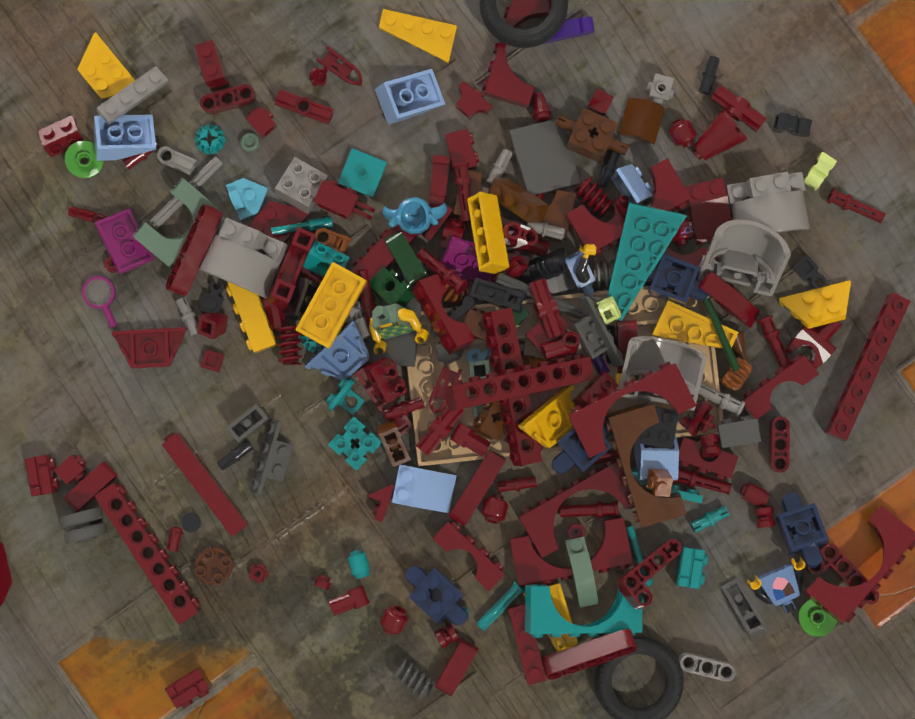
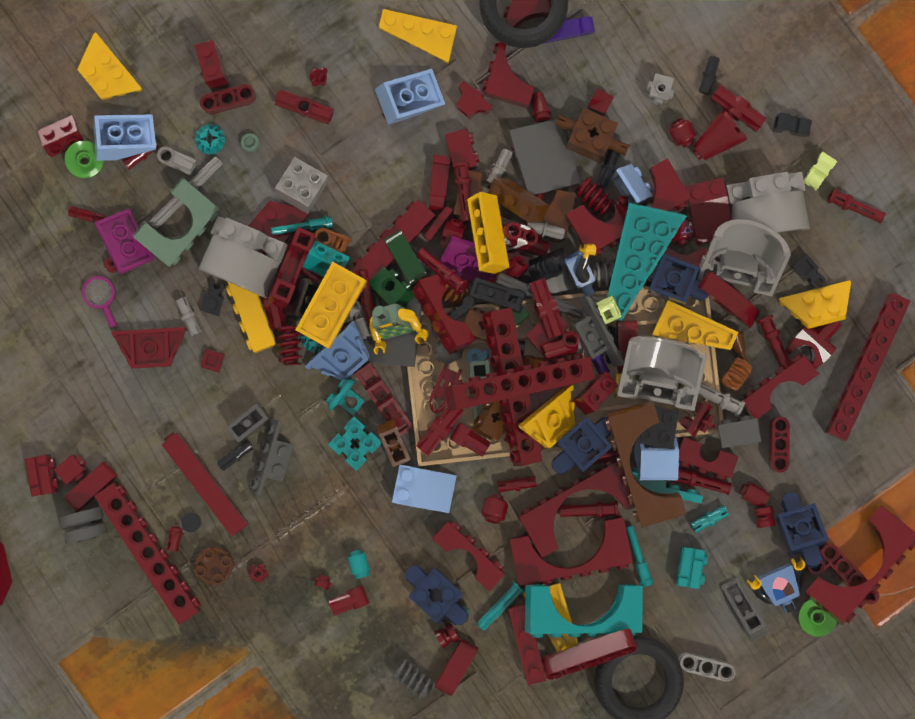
(132, 95): light grey plate -> none
(189, 687): dark red brick -> none
(194, 250): dark red beam -> none
(212, 325): dark red brick -> none
(246, 197): medium azure plate -> none
(261, 121): dark red brick -> none
(340, 201): dark red brick -> none
(343, 70): dark red piece -> none
(362, 173): teal plate -> none
(383, 495): dark red slope -> none
(385, 379): dark red brick -> none
(394, 620): dark red head -> none
(404, 408): dark red pin -> none
(414, 215): dark azure piece -> none
(477, 487): dark red slope -> none
(574, 526): dark red plate -> none
(582, 572): sand green arch -> none
(641, 120): reddish brown slope -> none
(651, 568): dark red beam -> none
(659, 482): dark orange brick -> none
(664, 382): dark red arch -> none
(710, 445): dark red wheel -> none
(721, 334): dark green bar -> none

